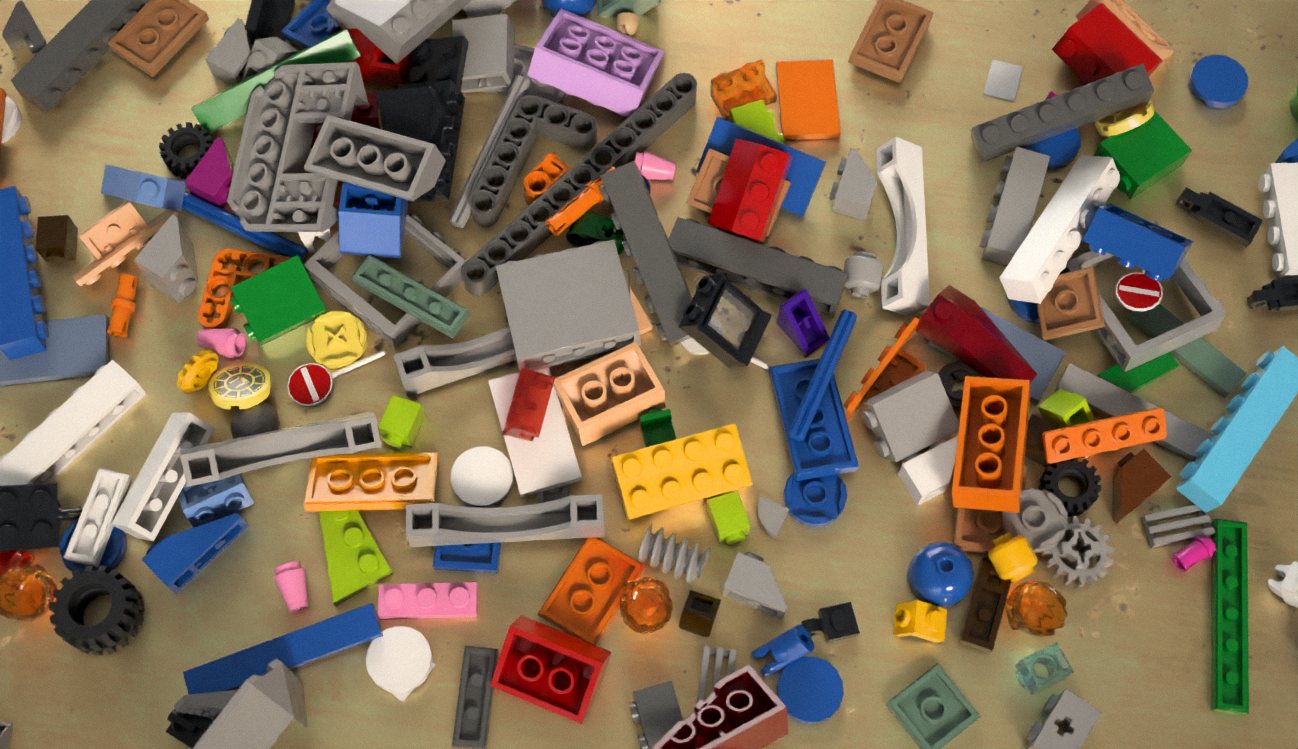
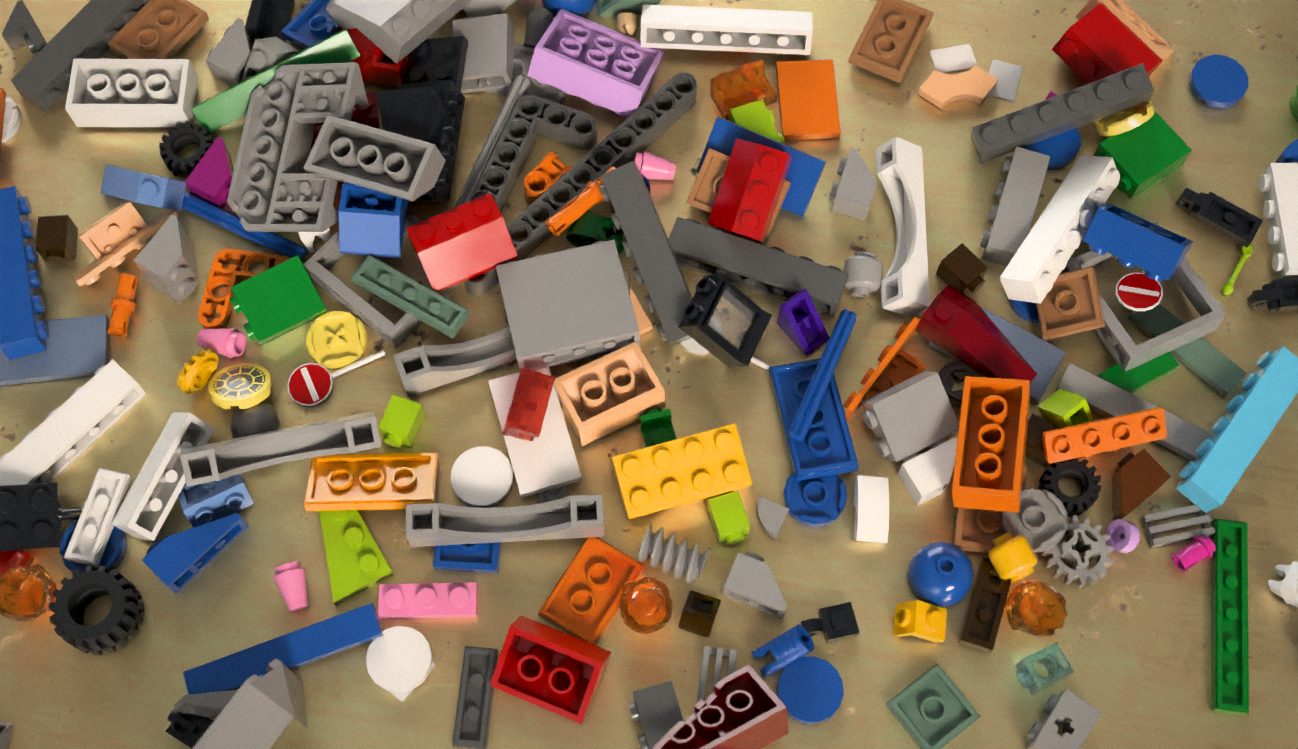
(131, 92): none -> white brick
(462, 243): none -> slope
(537, 23): none -> dark grey cone
(726, 29): none -> white brick
(872, 509): none -> white slope
(946, 88): none -> light nougat tile
(953, 58): none -> white sticker
(962, 270): none -> dark brown brick
(1123, 535): none -> lavender tile
(1227, 289): none -> lime hinge

